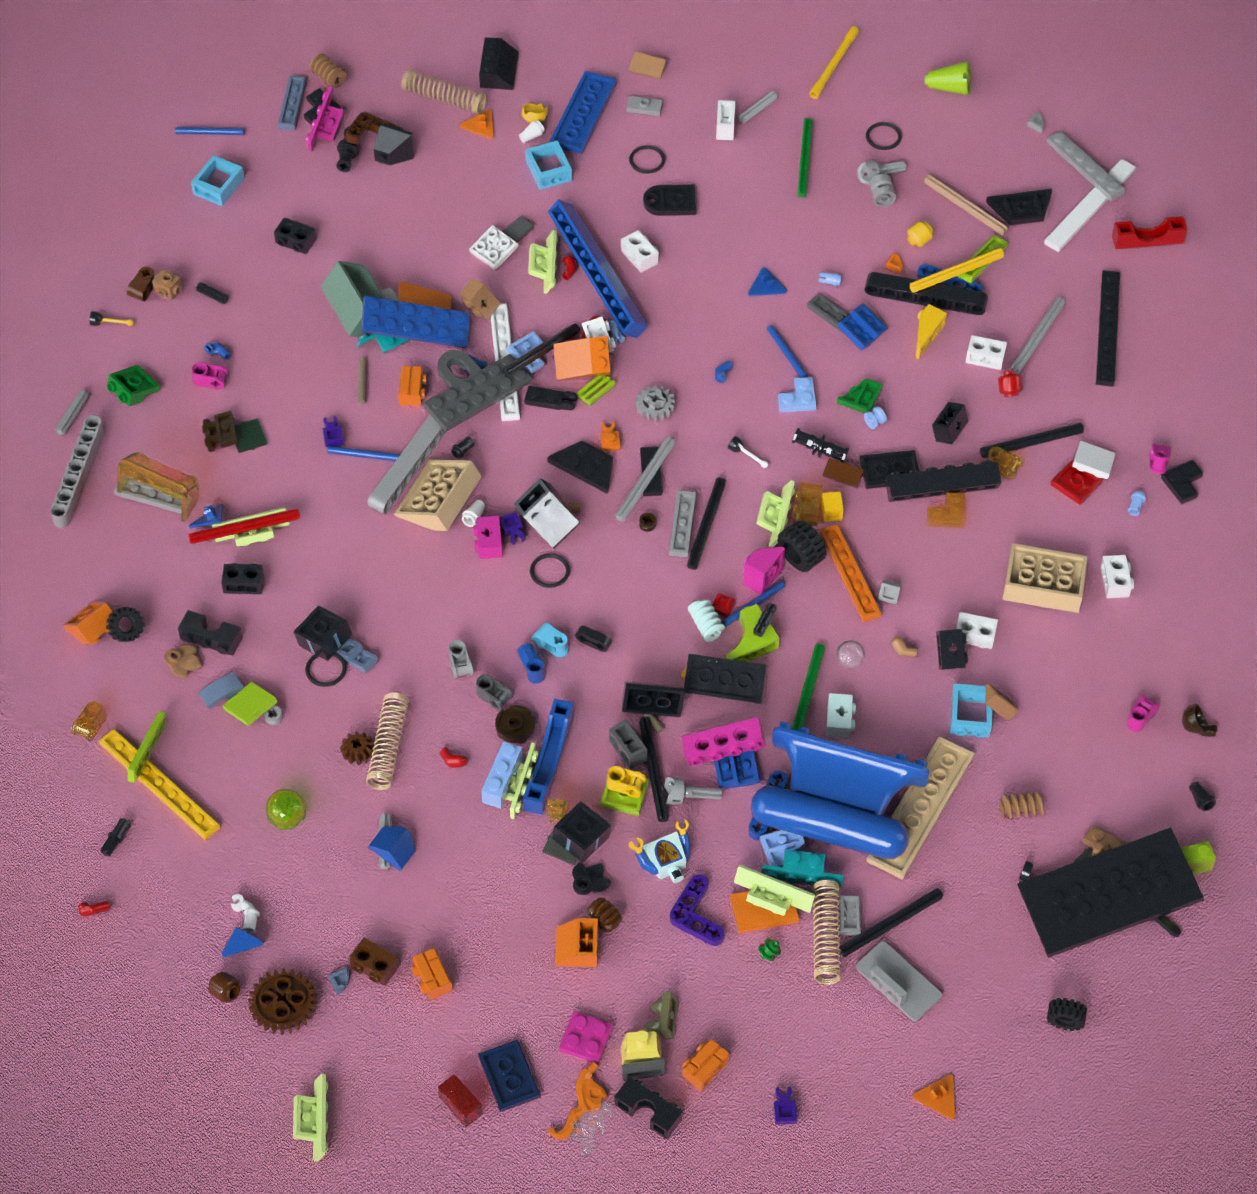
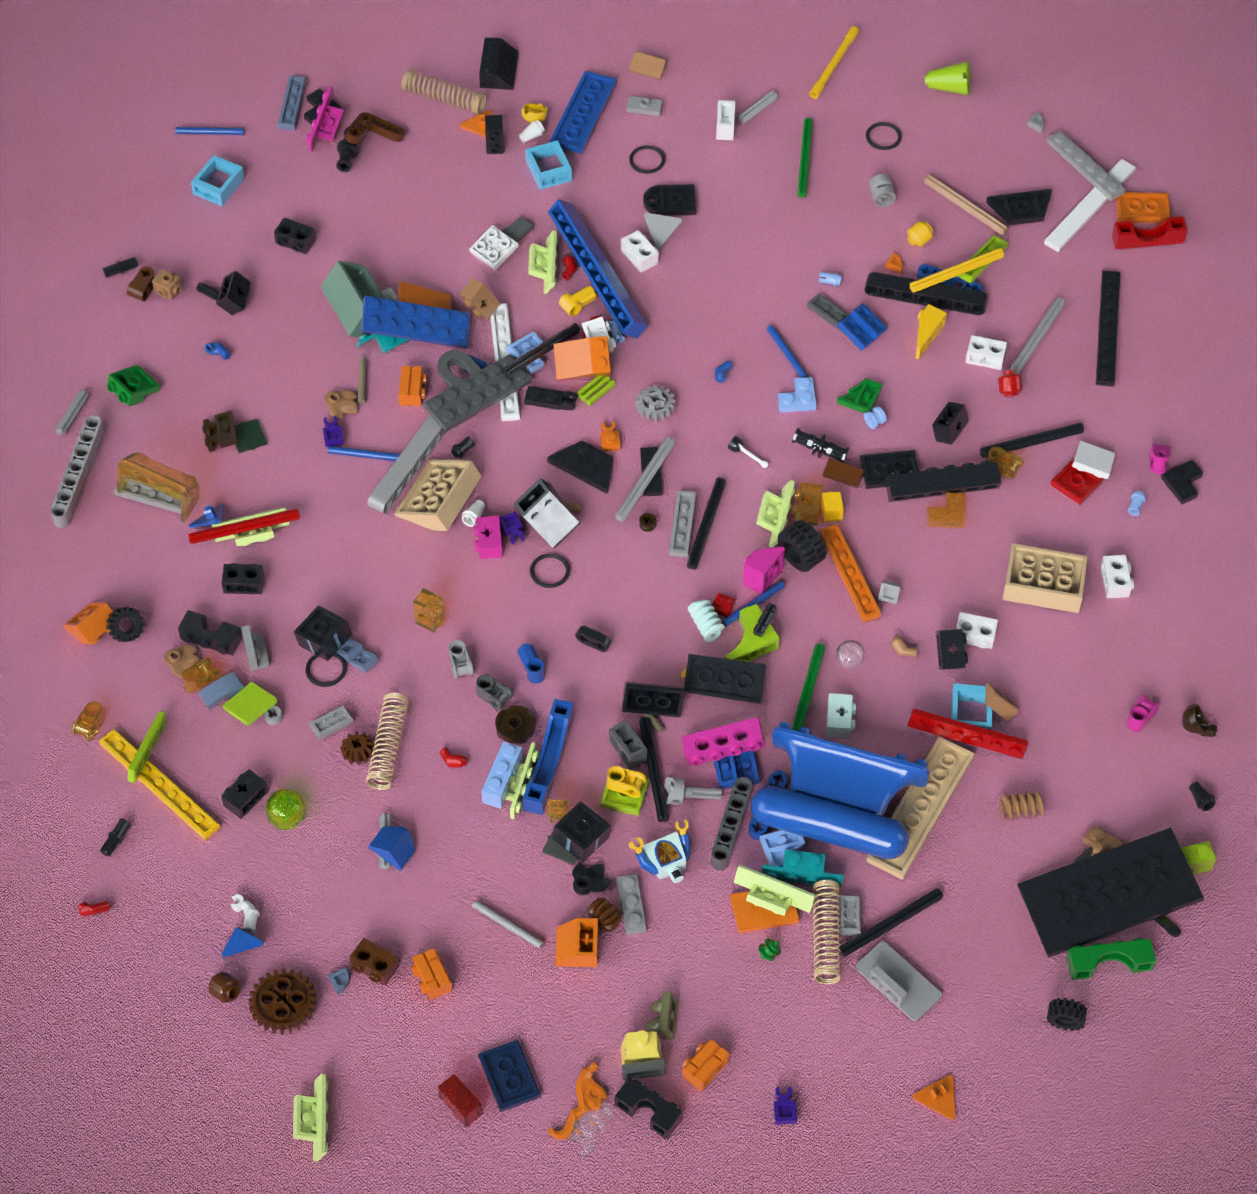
(97, 319): hinge -> none
(120, 267): none -> black axle
(200, 675): none -> clear yellow piece
(208, 375): dark pink piece -> none
(233, 293): none -> black brick
(244, 793): none -> black brick
(255, 649): none -> light grey bracket
(327, 70): medium nougat piece -> none
(331, 722): none -> light grey plate
(343, 404): none -> medium nougat plate
(393, 145): black slope -> none
(428, 610): none -> clear yellow brick
(494, 134): none -> black brick
(508, 924): none -> light grey bar
(551, 640): medium azure piece -> none
(574, 302): none -> yellow piece
(586, 1037): dark pink plate -> none
(631, 904): none -> light grey plate
(661, 227): none -> light grey piece
(690, 917): dark purple beam -> none
(729, 831): none -> dark grey beam
(766, 285): blue piece -> none
(873, 169): light grey piece -> none
(967, 733): none -> red plate
(1026, 871): black tile -> none
(1135, 954): none -> green arch
(1143, 207): none -> orange tile

